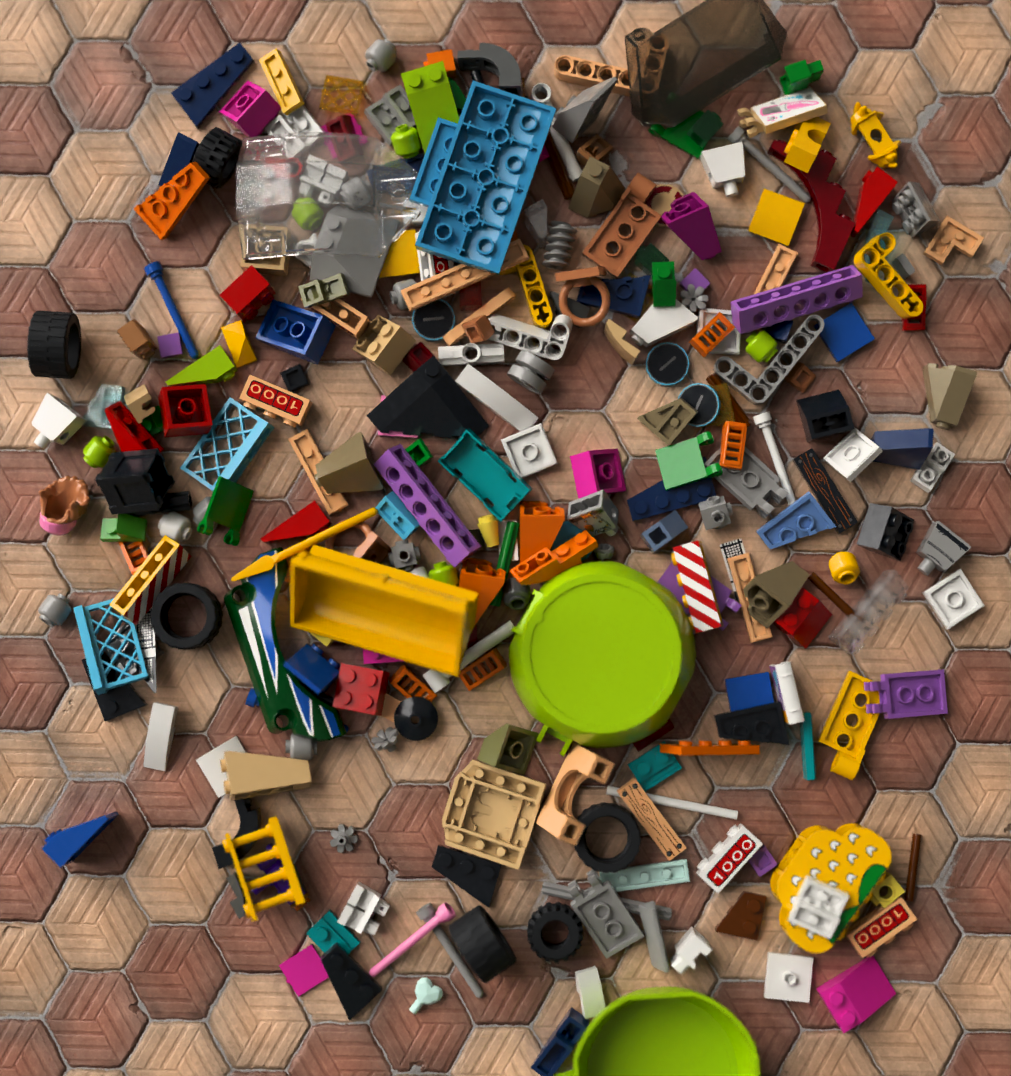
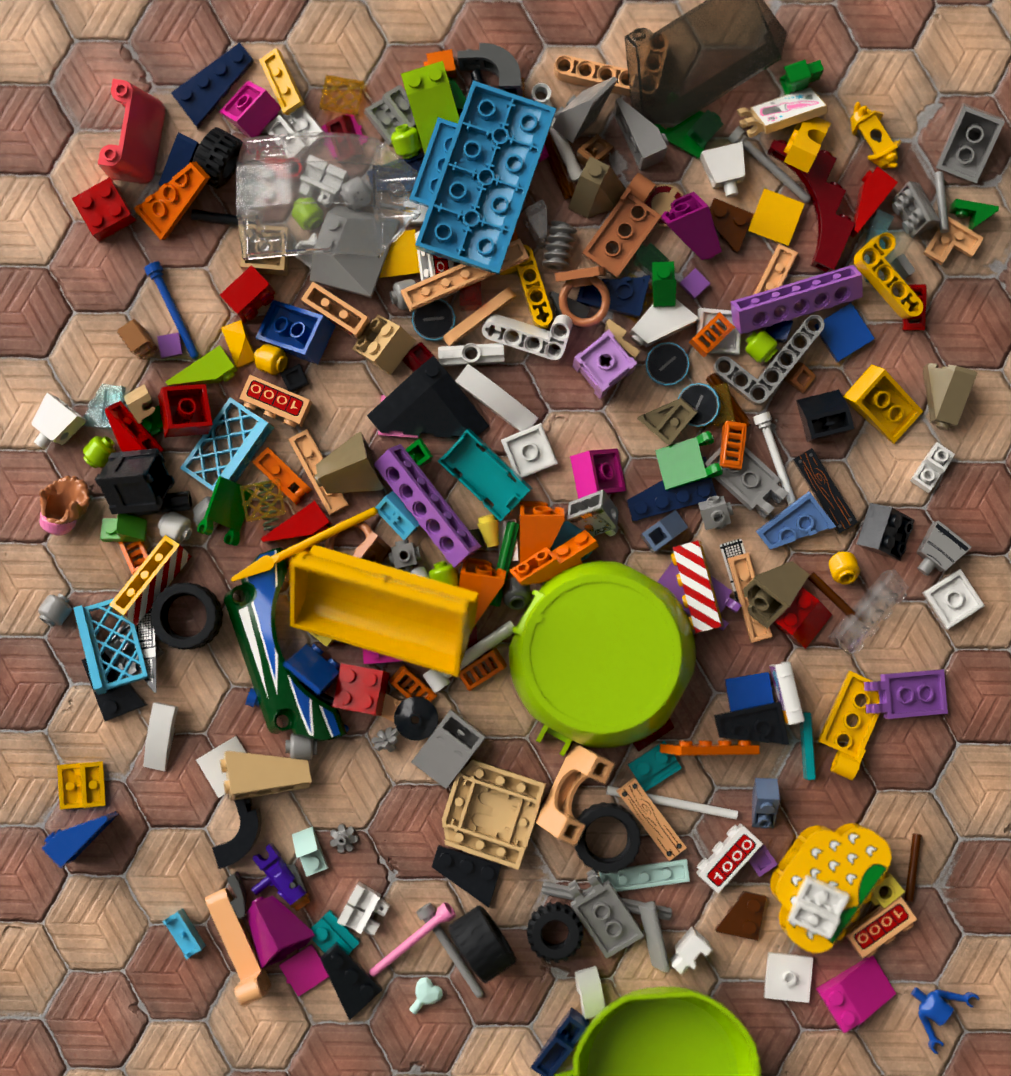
(54, 344): black tyre -> none
(81, 785): none -> yellow slope
(104, 209): none -> red brick
(140, 136): none -> coral windscreen
(184, 933): none -> medium azure hinge
(214, 217): none -> black piece
(240, 947): none -> light nougat beam
(270, 359): none -> yellow head
(271, 506): none -> clear yellow window
(271, 512): none -> sand green piece
(275, 468): none -> orange plate
(275, 930): none -> magenta slope
(286, 872): yellow fence -> none
(309, 851): none -> light aqua slope
(324, 290): olive slope -> none
(381, 55): light grey head -> none
(448, 748): none -> light grey slope
(478, 329): nougat slope -> none
(508, 748): olive slope -> none
(530, 372): light grey wheel -> none
(600, 376): none -> lavender container
(604, 551): light grey piece -> none
(641, 135): none -> light grey slope
(694, 298): light grey plant -> none
(730, 222): none -> reddish brown wing
(765, 802): none -> sand blue slope
(852, 454): white plate -> none
(883, 403): none -> yellow slope
(904, 447): dark blue slope -> none
(937, 1009): none -> blue piece
(941, 202): none -> light grey bar
(970, 143): none -> light grey slope
(977, 211): none -> green slope

